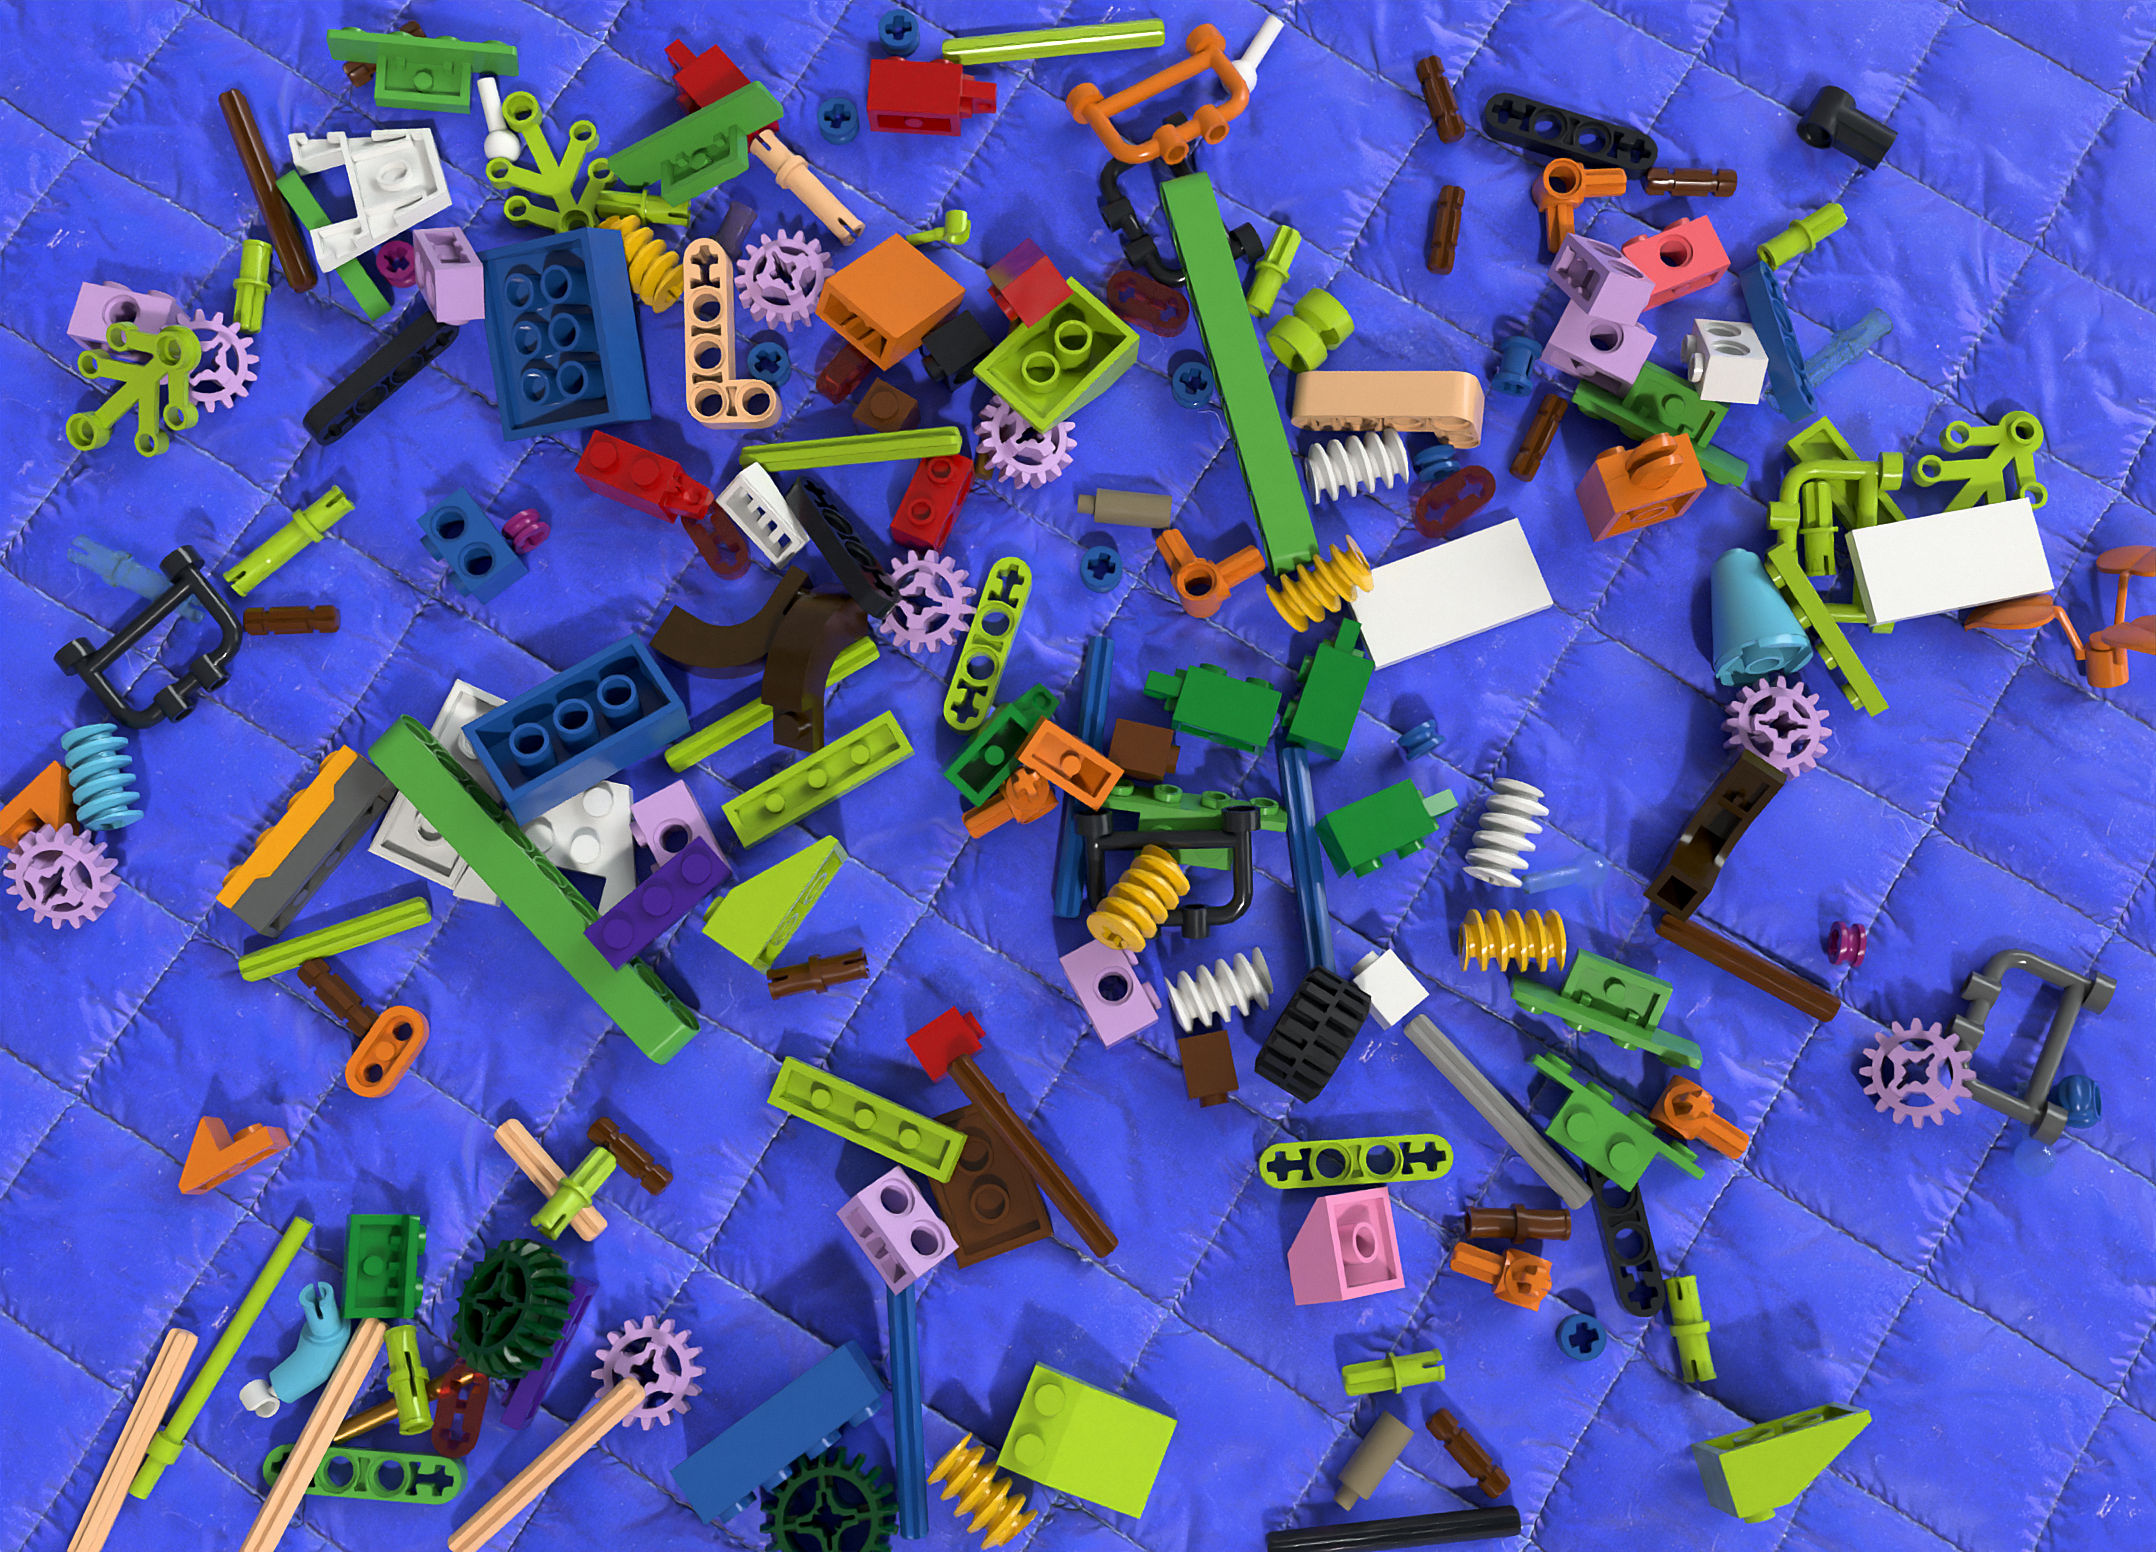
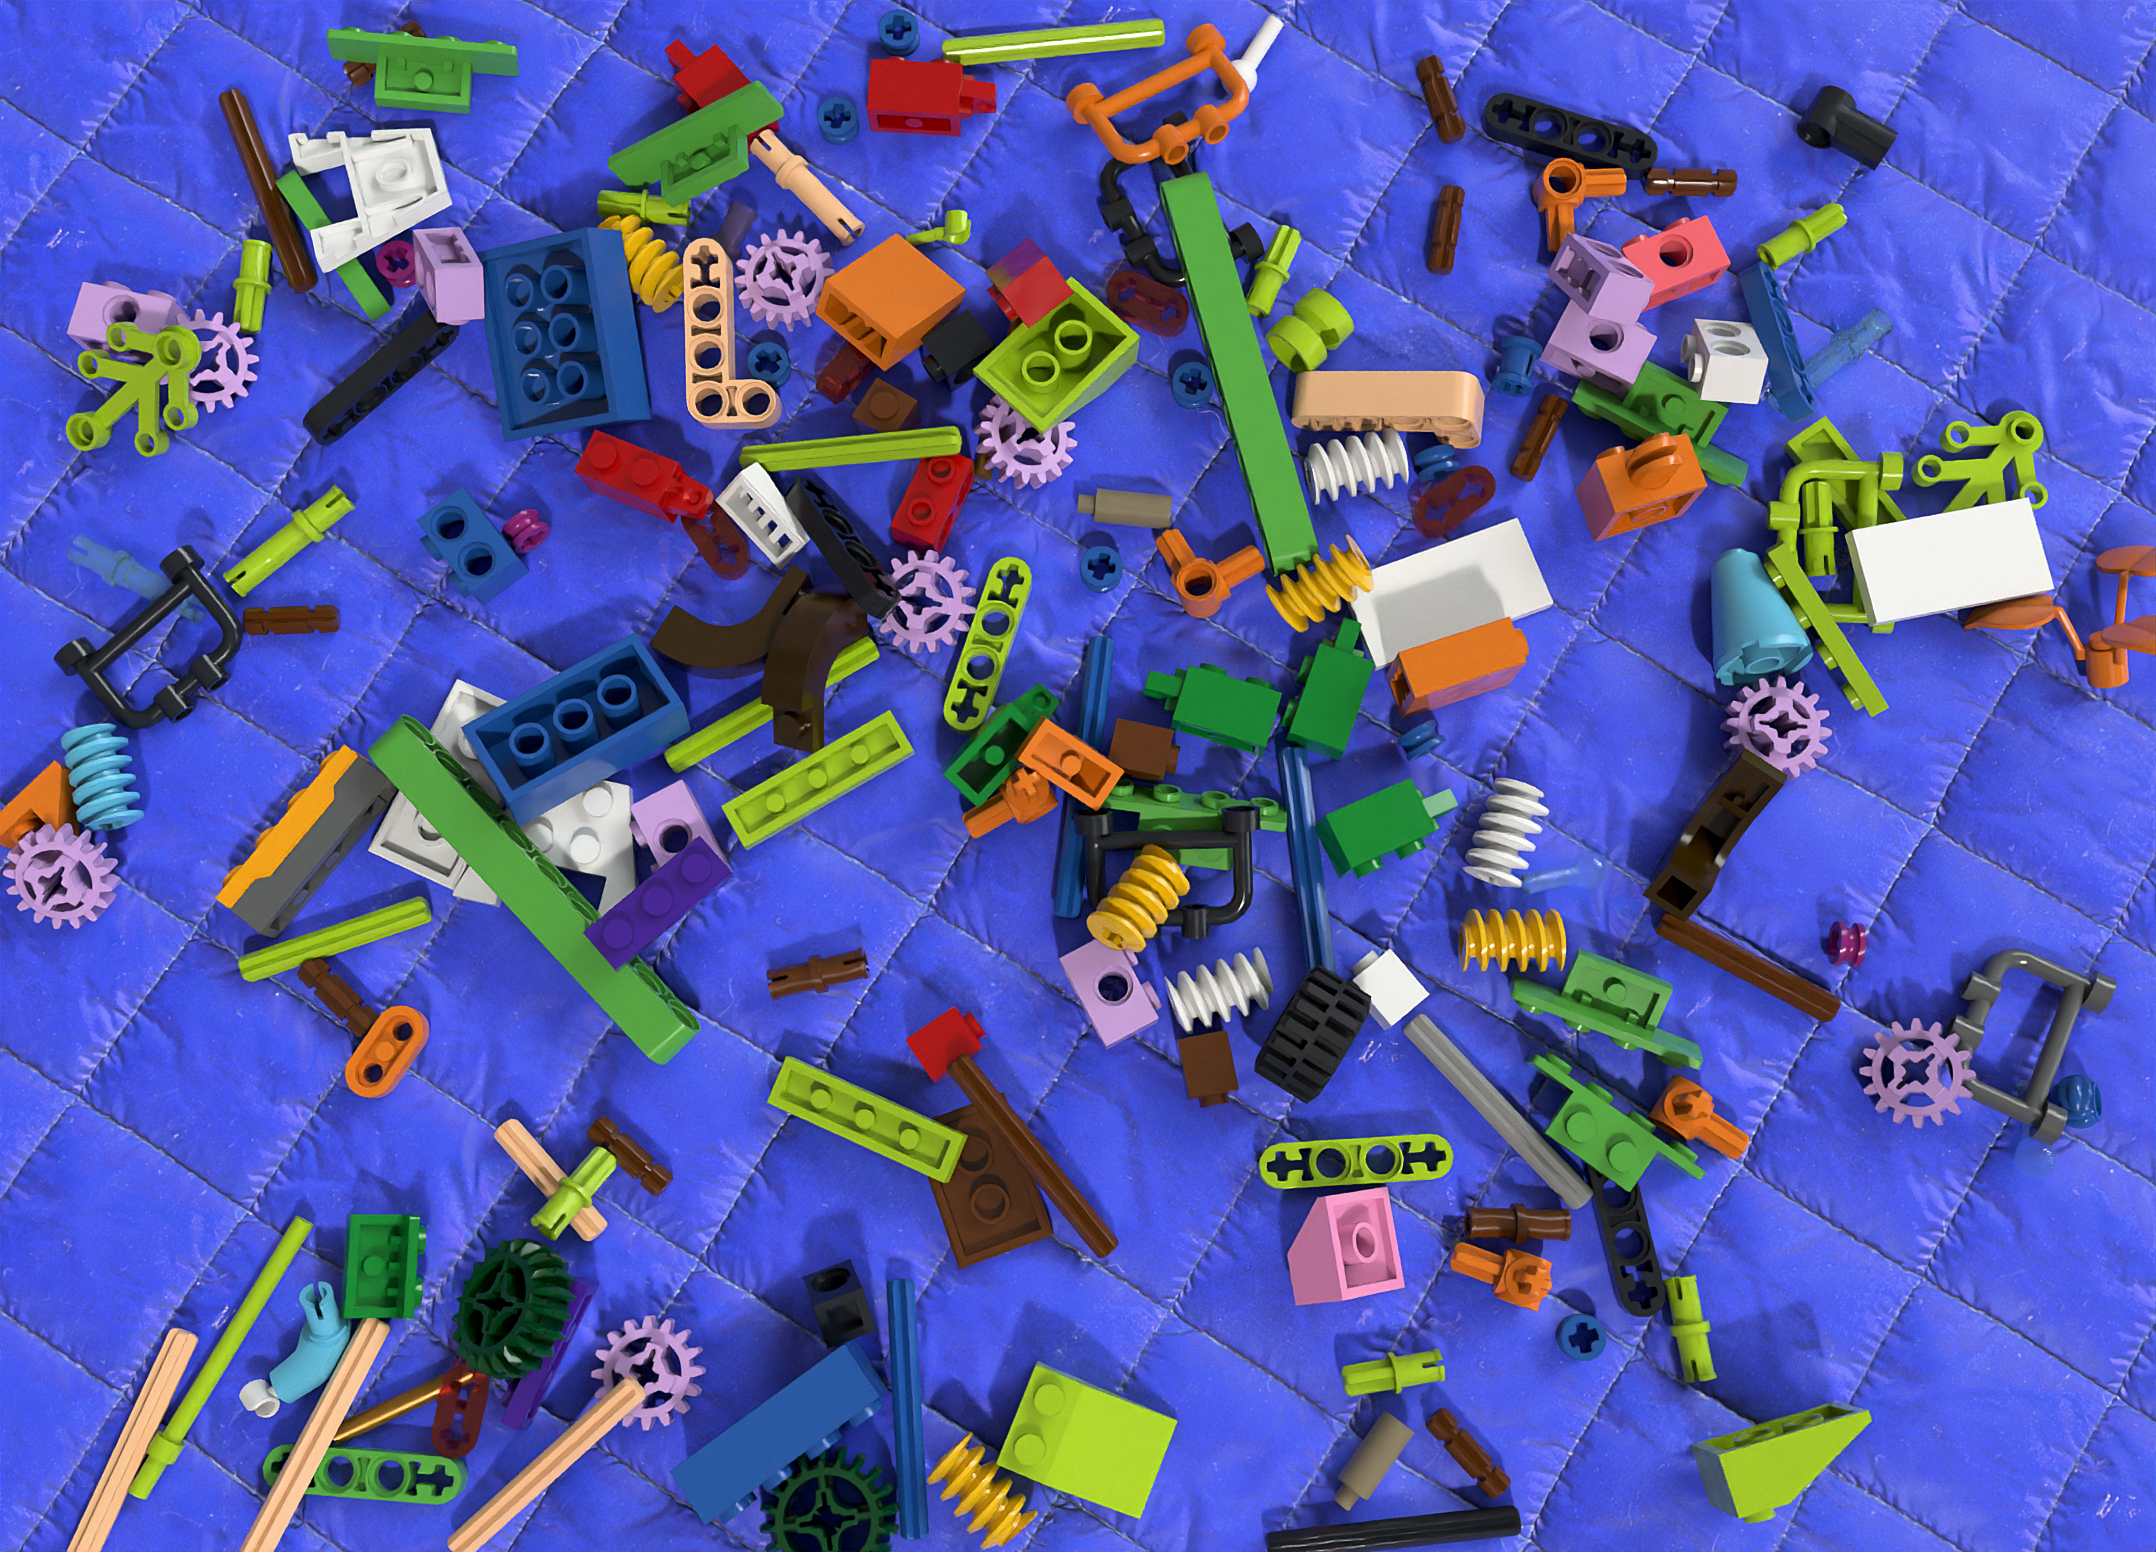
(217, 1159): orange slope -> none
(408, 1380): lime pin -> none
(499, 141): white bar -> none
(555, 181): lime plant -> none
(768, 909): lime slope -> none
(839, 1303): none -> black brick
(888, 1235): lavender brick -> none
(1457, 667): none -> orange brick

